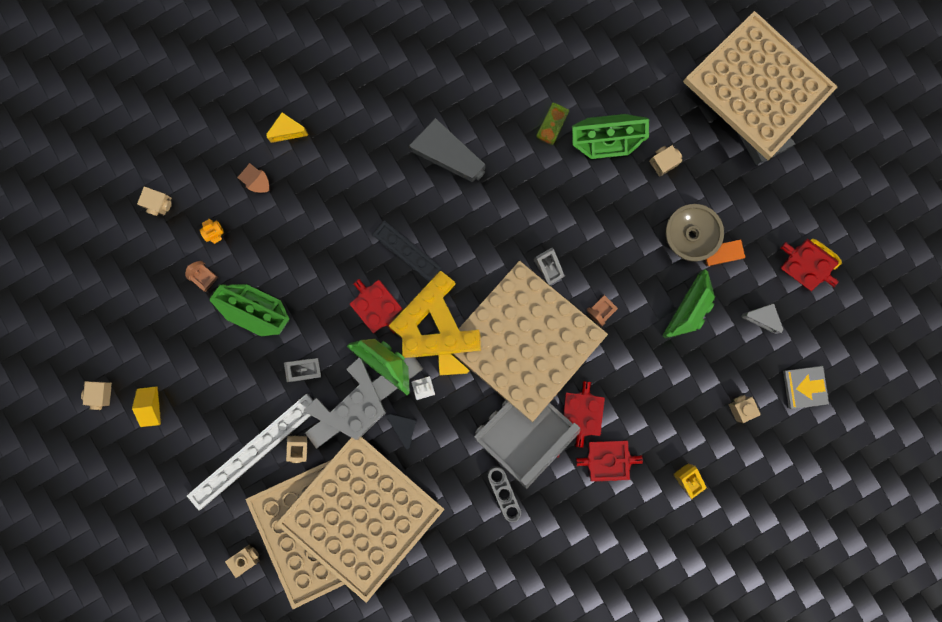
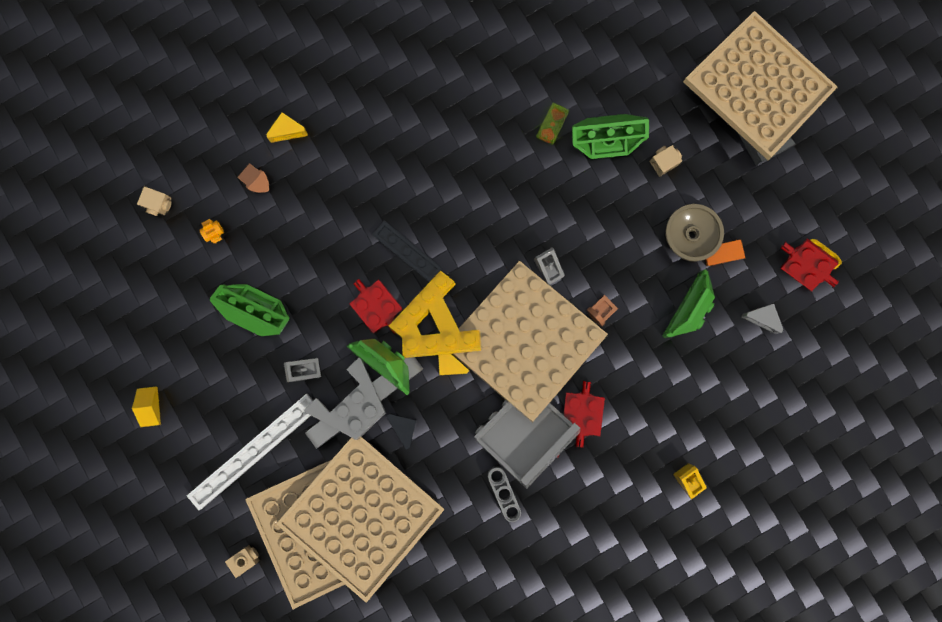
(96, 394): tan brick -> none
(200, 275): nougat tile -> none
(296, 449): tan brick -> none
(423, 388): white tile -> none
(444, 149): dark grey slope -> none
(609, 460): red plate -> none
(744, 409): tan brick -> none
(806, 387): light grey tile -> none

